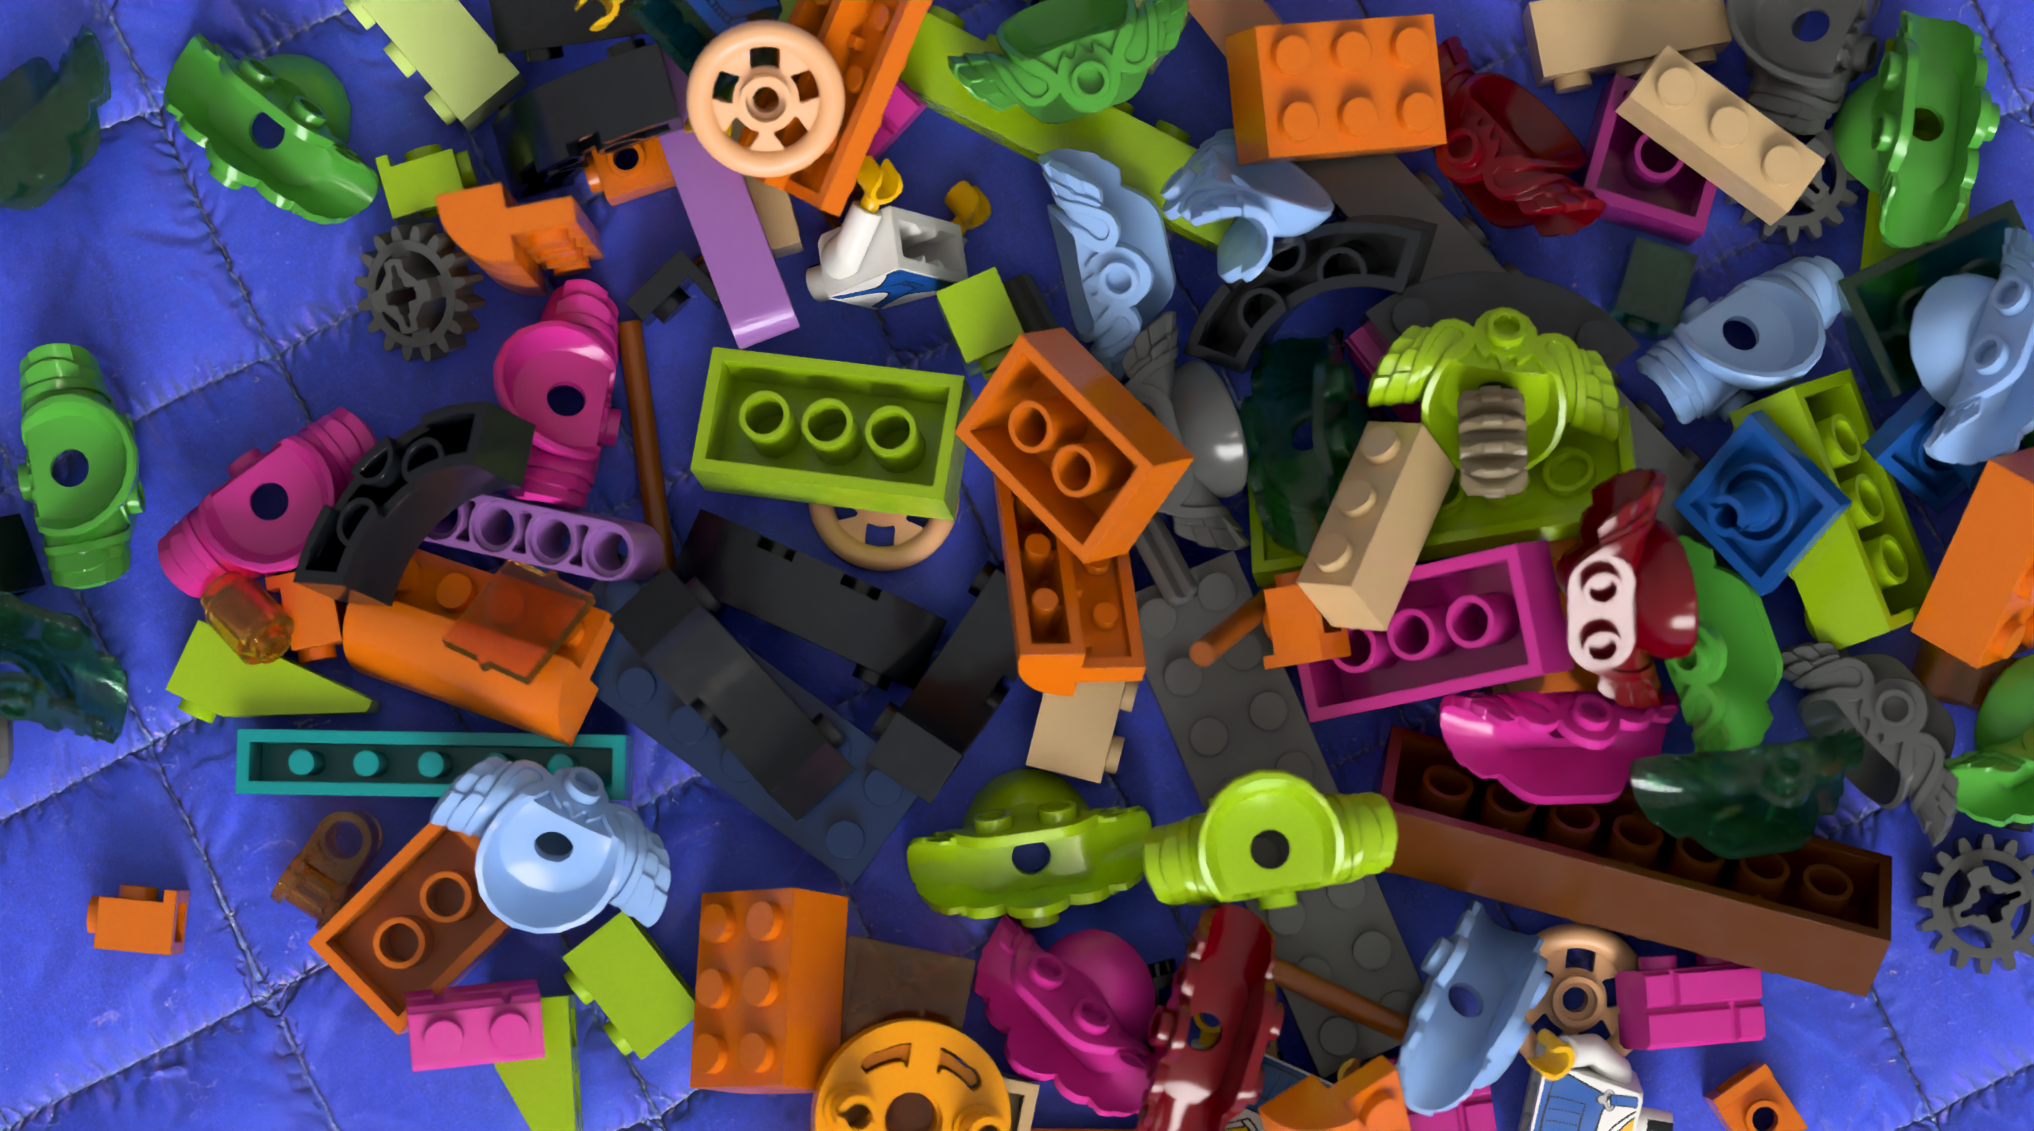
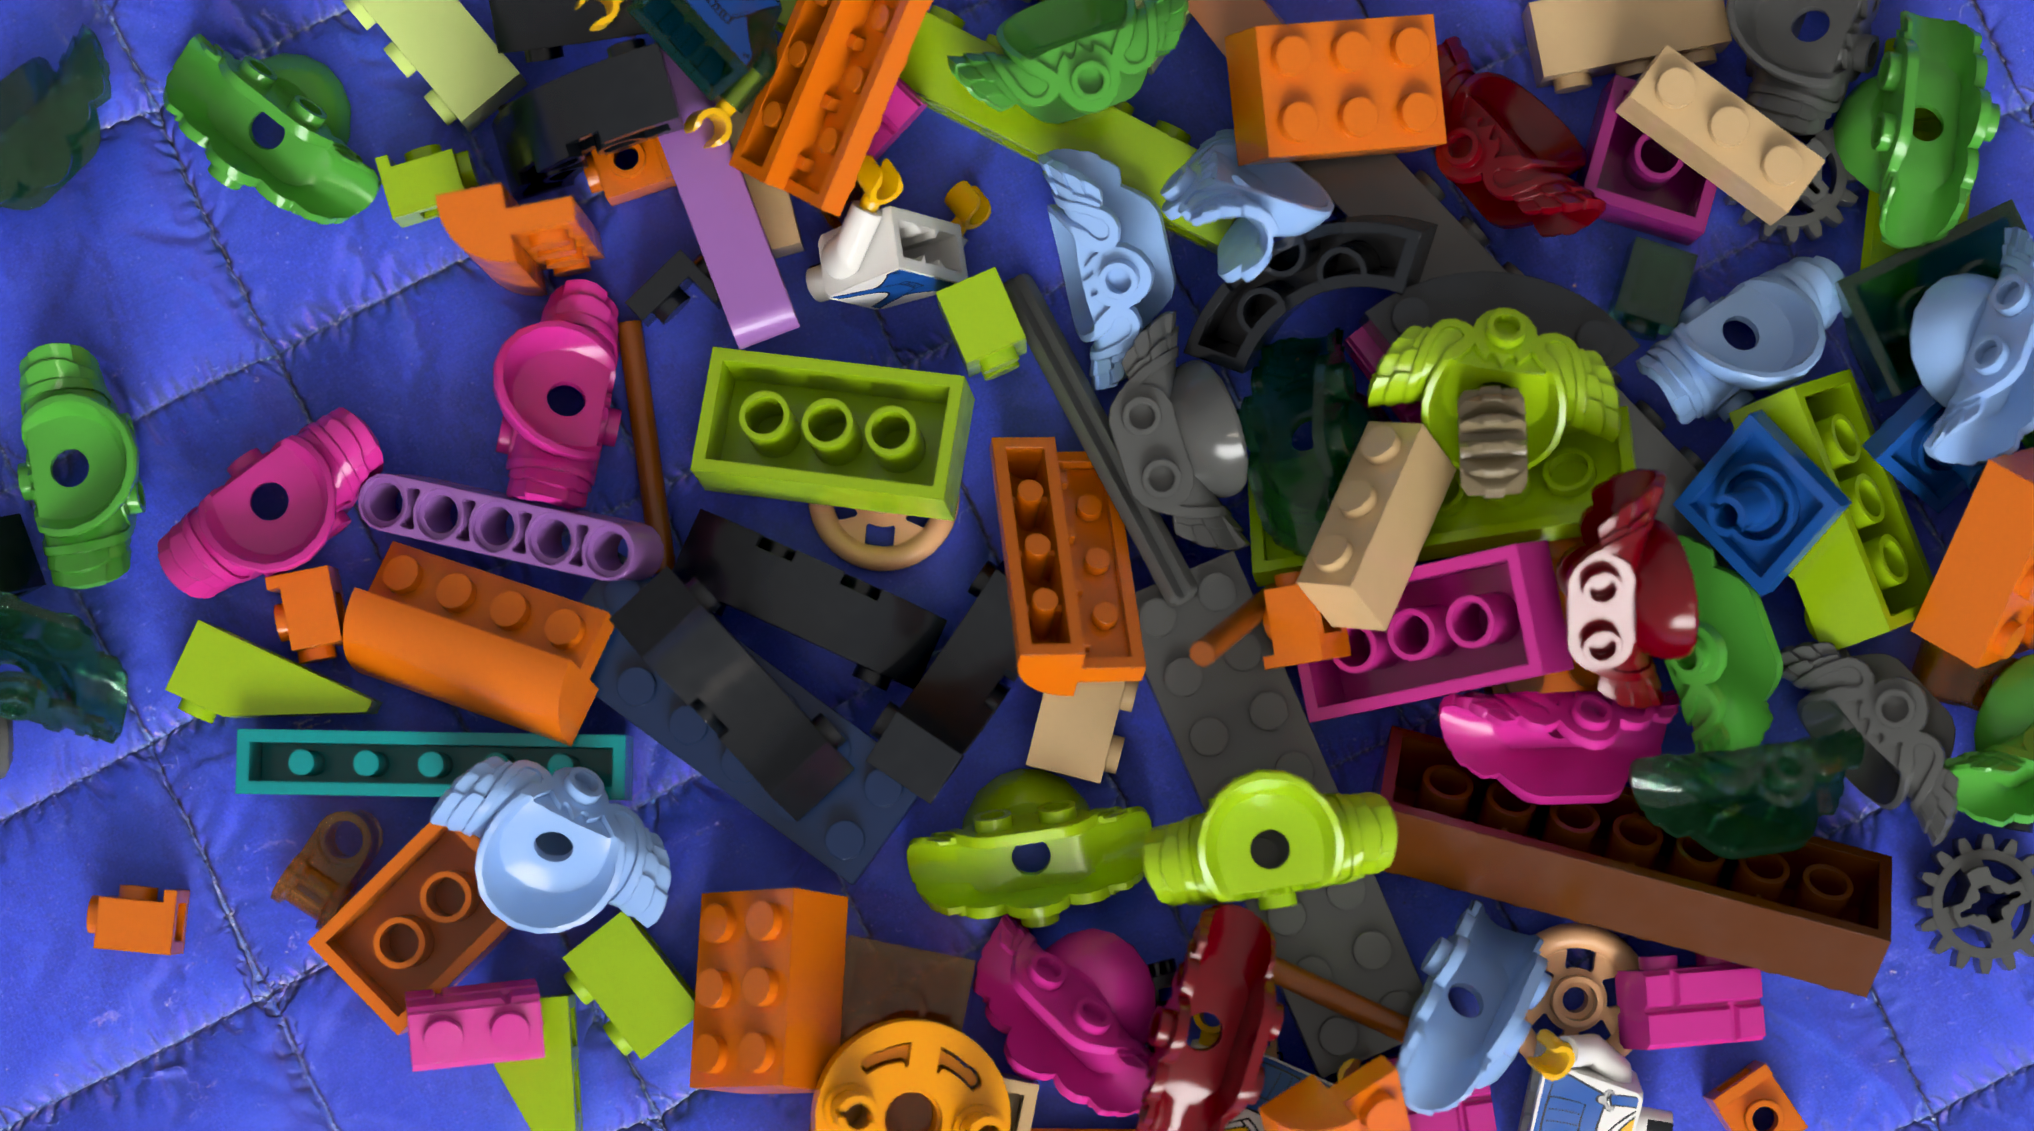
(247, 618): clear orange brick -> none
(404, 492): black brick -> none
(419, 291): dark grey gear -> none
(519, 621): clear orange piece -> none
(766, 154): light nougat plate -> none
(1074, 444): orange brick -> none

